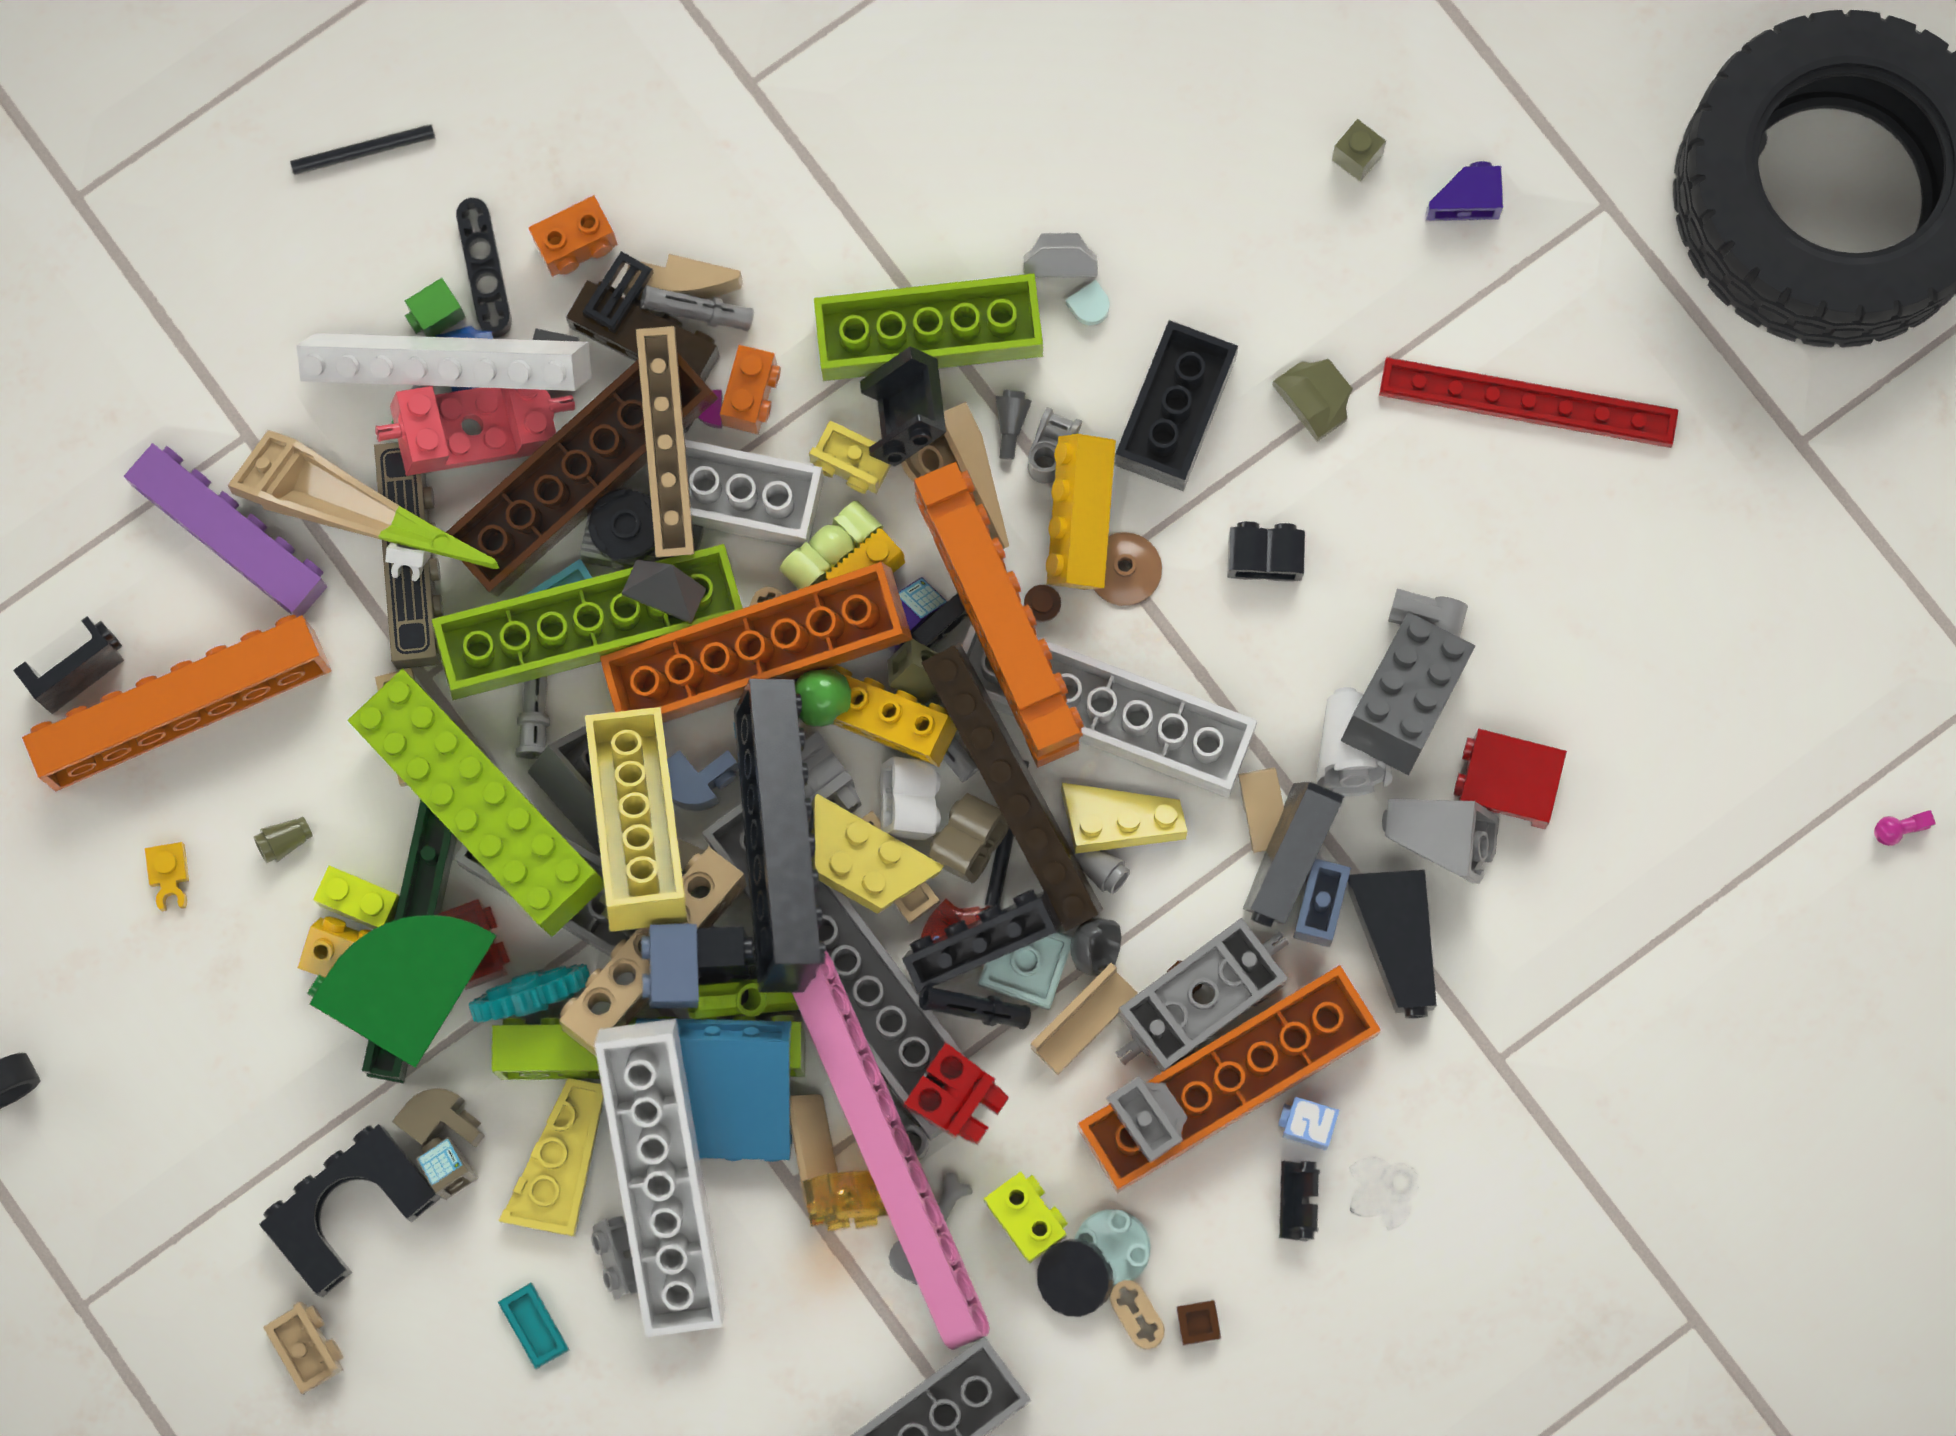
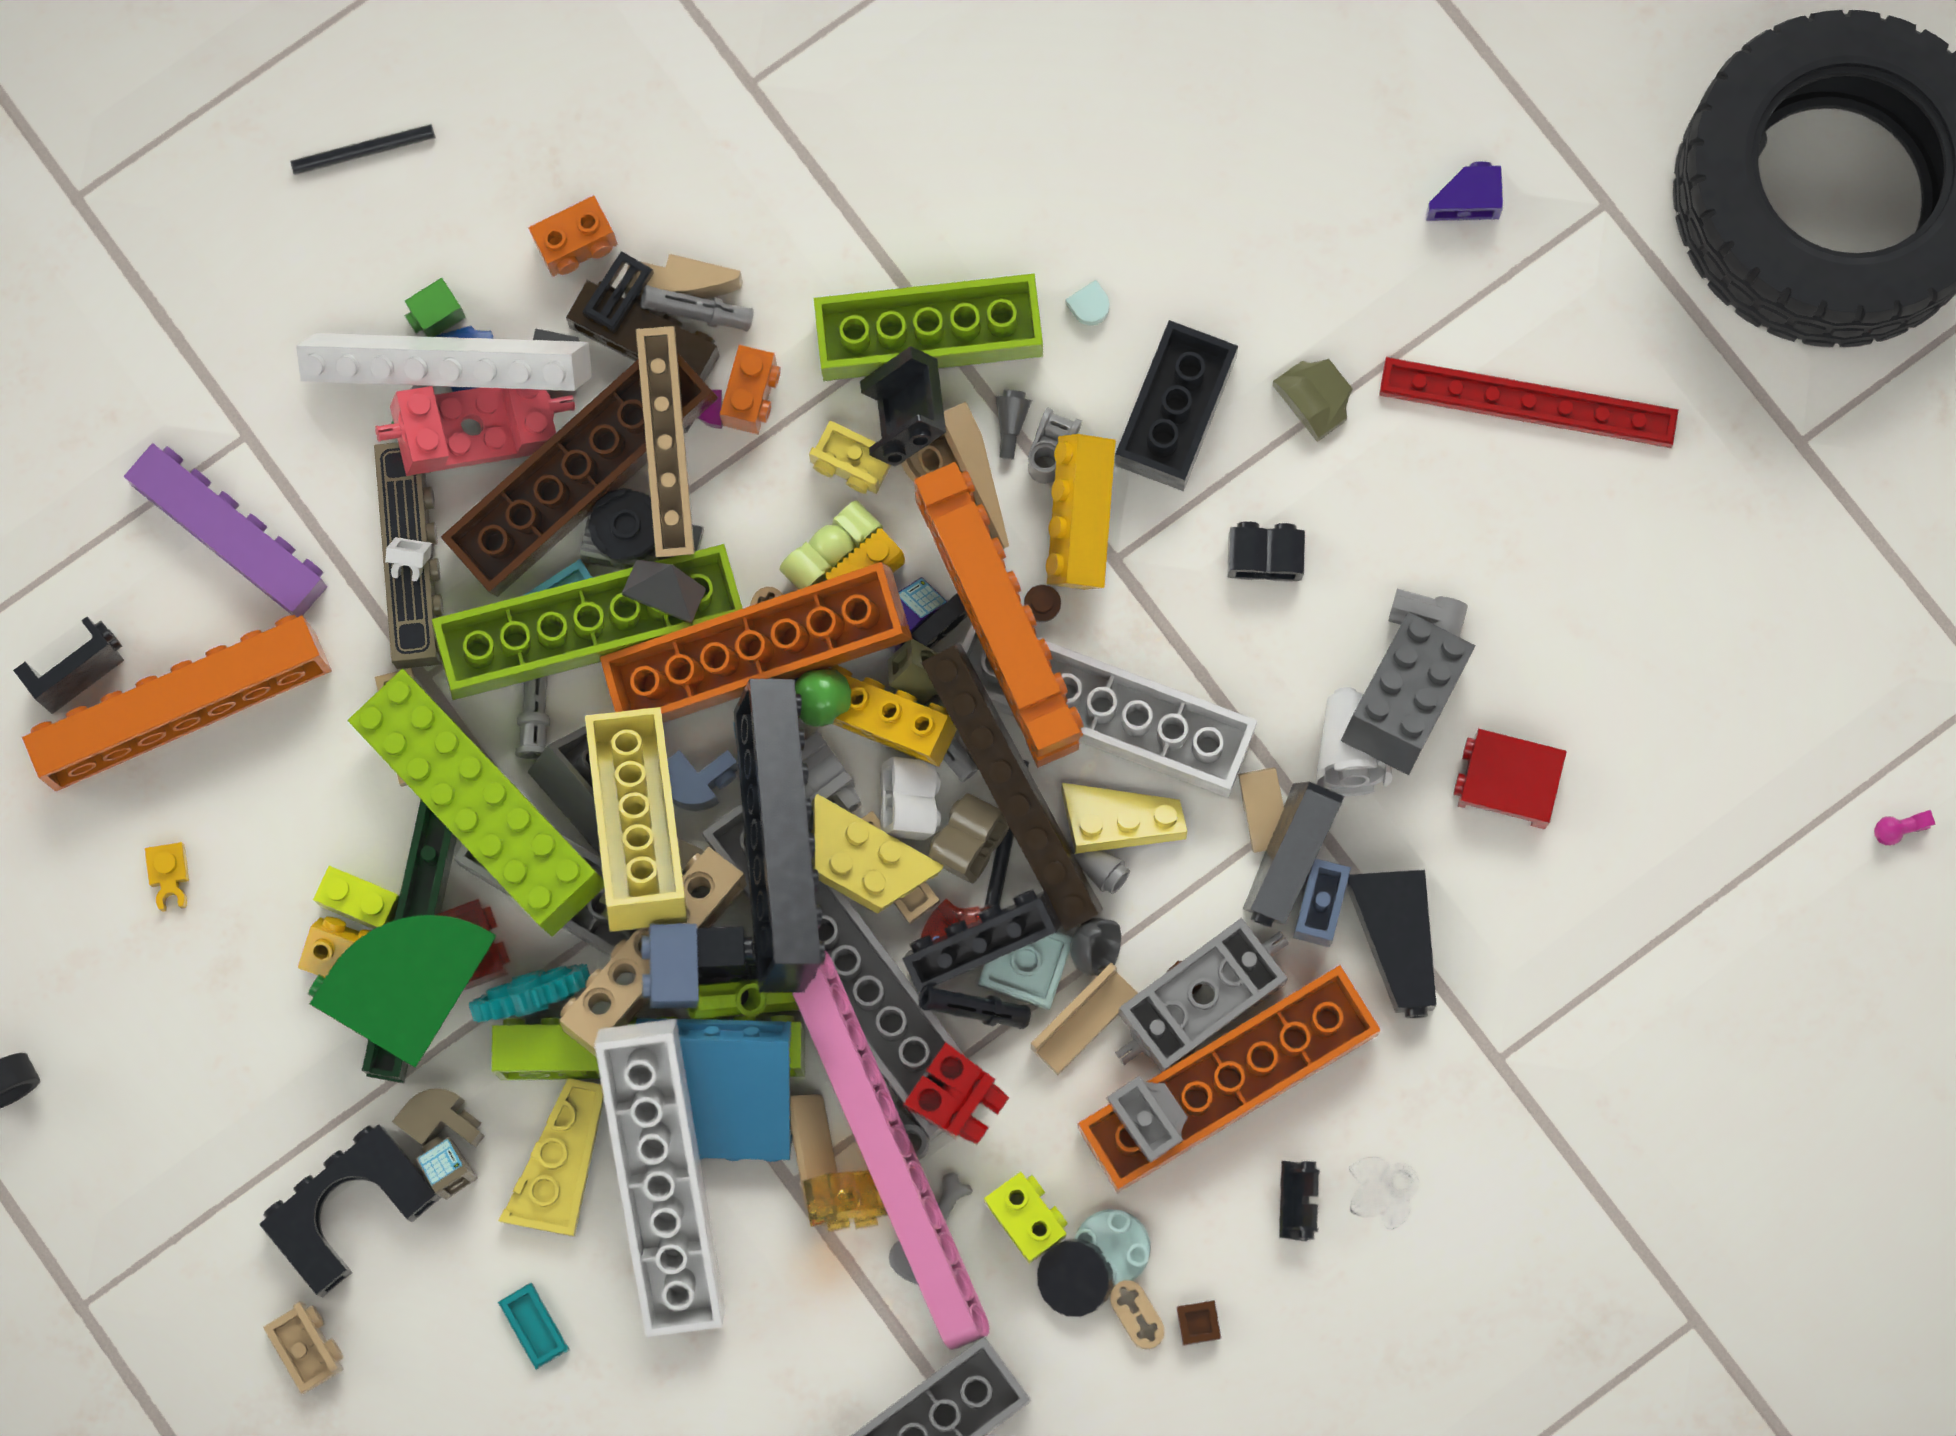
(281, 839): olive cone -> none
(304, 485): tan plate -> none
(483, 267): black beam -> none
(610, 1244): light grey hinge -> none
(752, 494): white brick -> none
(1060, 257): light grey slope -> none
(1137, 583): medium nougat dish -> none
(1308, 1122): brick -> none
(1358, 150): olive brick -> none
(1445, 832): light grey slope -> none

